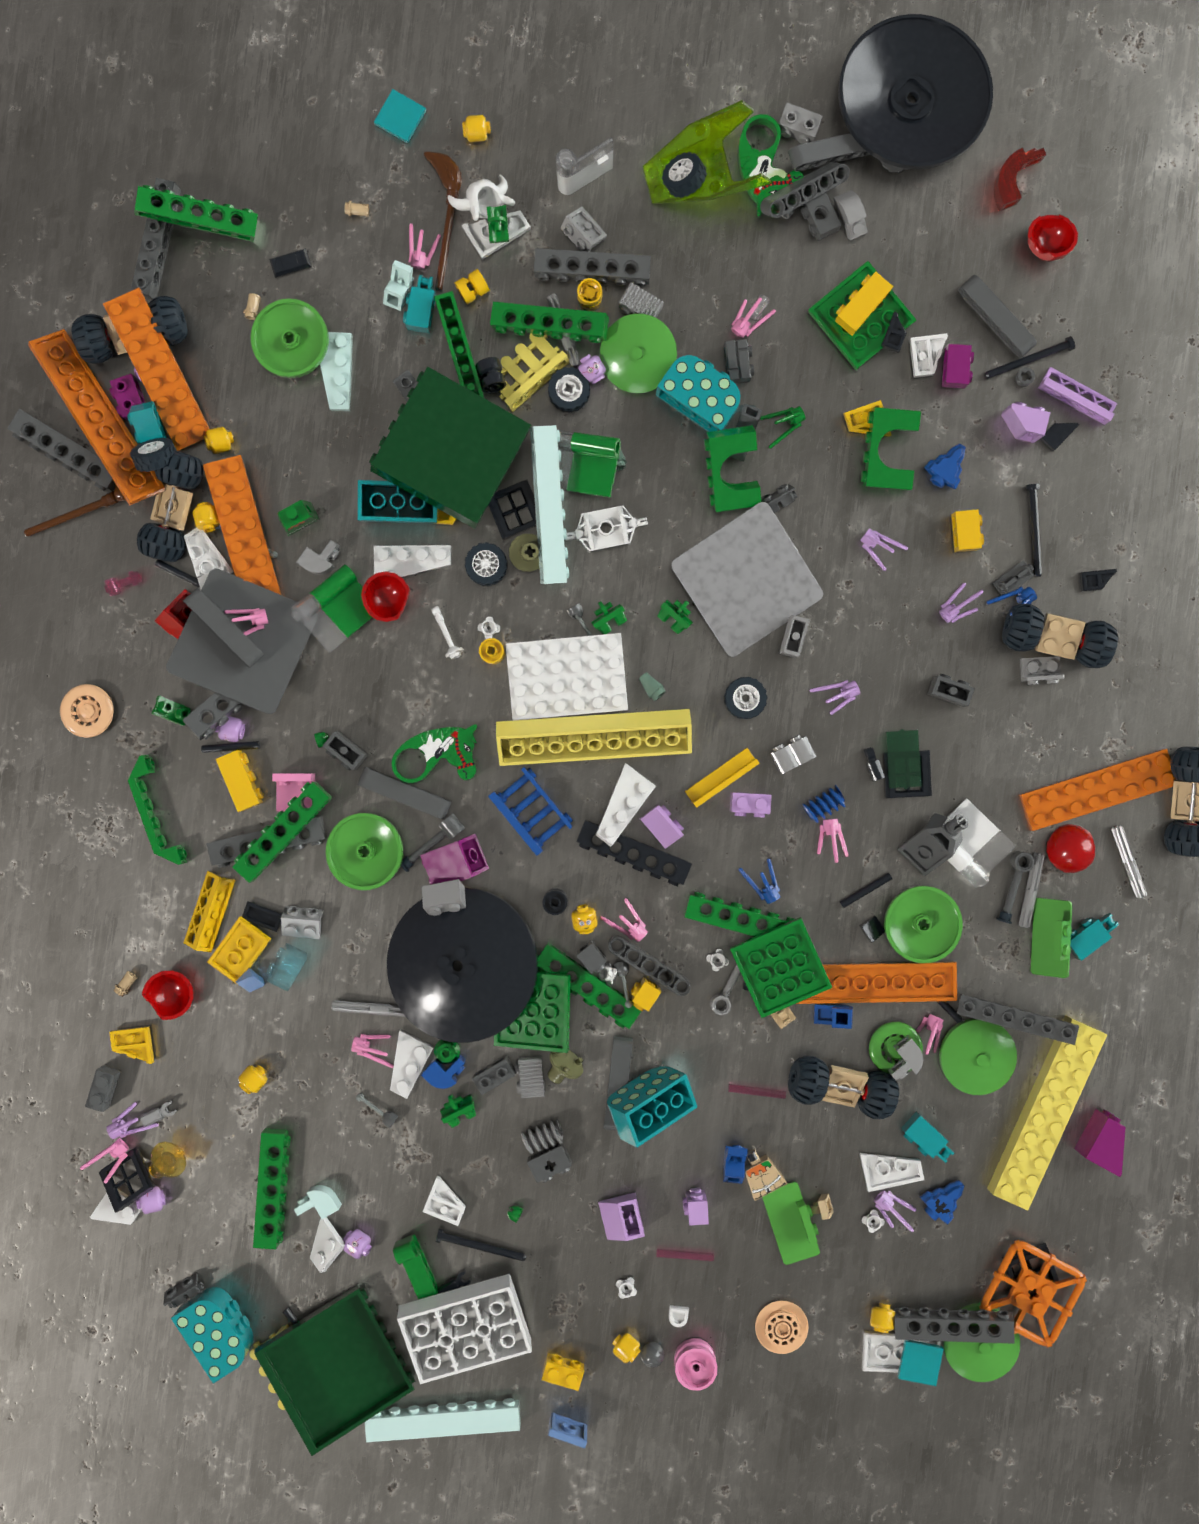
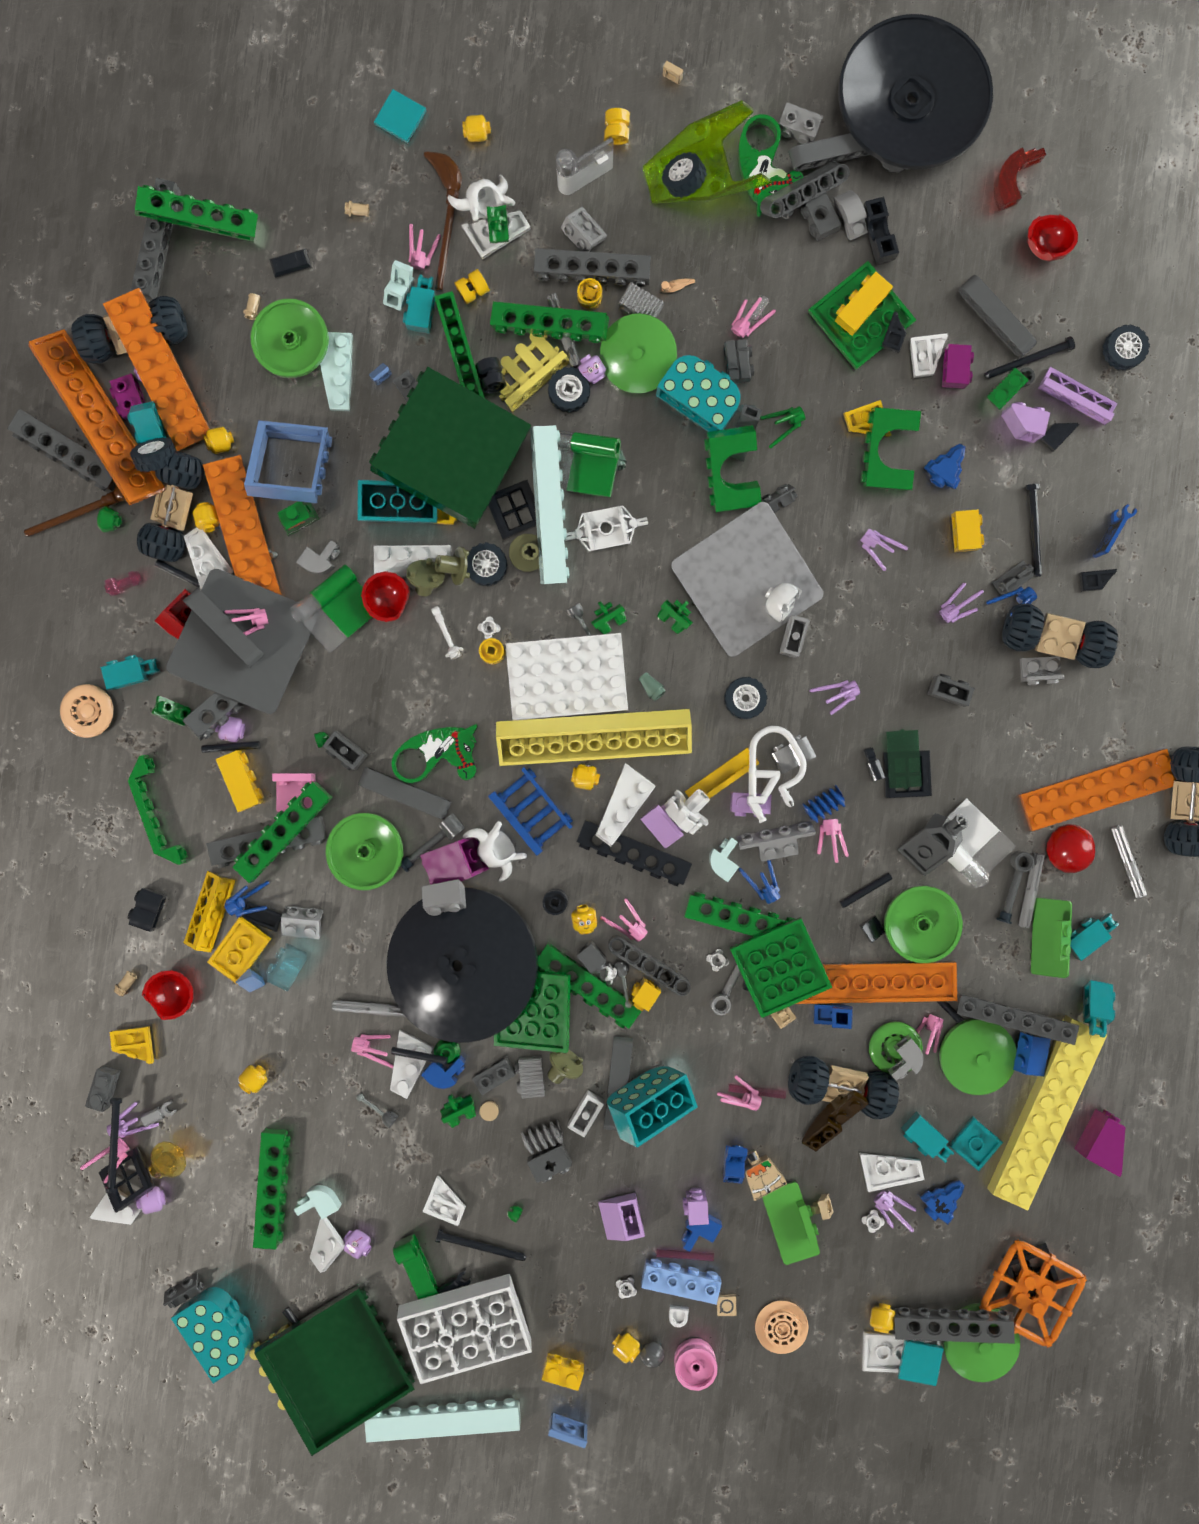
(108, 519): none -> green cone
(112, 1188): none -> black bar
(127, 672): none -> teal brick
(147, 909): none -> black brick
(235, 904): none -> blue plant
(291, 432): none -> medium blue window
(380, 374): none -> medium blue slope
(419, 1055): none -> black bar
(424, 577): none -> olive piece
(454, 565): none -> olive piece
(489, 1110): none -> tan tile
(495, 849): none -> white piece
(585, 776): none -> yellow head
(586, 1113): none -> white brick
(617, 125): none -> yellow wheel
(672, 72): none -> tan tile
(675, 285): none -> light nougat bar
(681, 1281): none -> light blue brick
(686, 812): none -> white piece
(707, 1231): none -> blue brick
(720, 863): none -> light aqua brick
(726, 1305): none -> tan tile
(749, 1100): none -> bright pink plant
(753, 800): none -> white piece
(778, 841): none -> light grey bracket
(781, 600): none -> white cylinder
(830, 1120): none -> dark brown slope
(882, 242): none -> black arch
(975, 1143): none -> teal tile
(1007, 388): none -> green brick
(1031, 1054): none -> blue brick
(1098, 1006): none -> teal brick
(1113, 531): none -> blue flag
(1126, 347): none -> black wheel

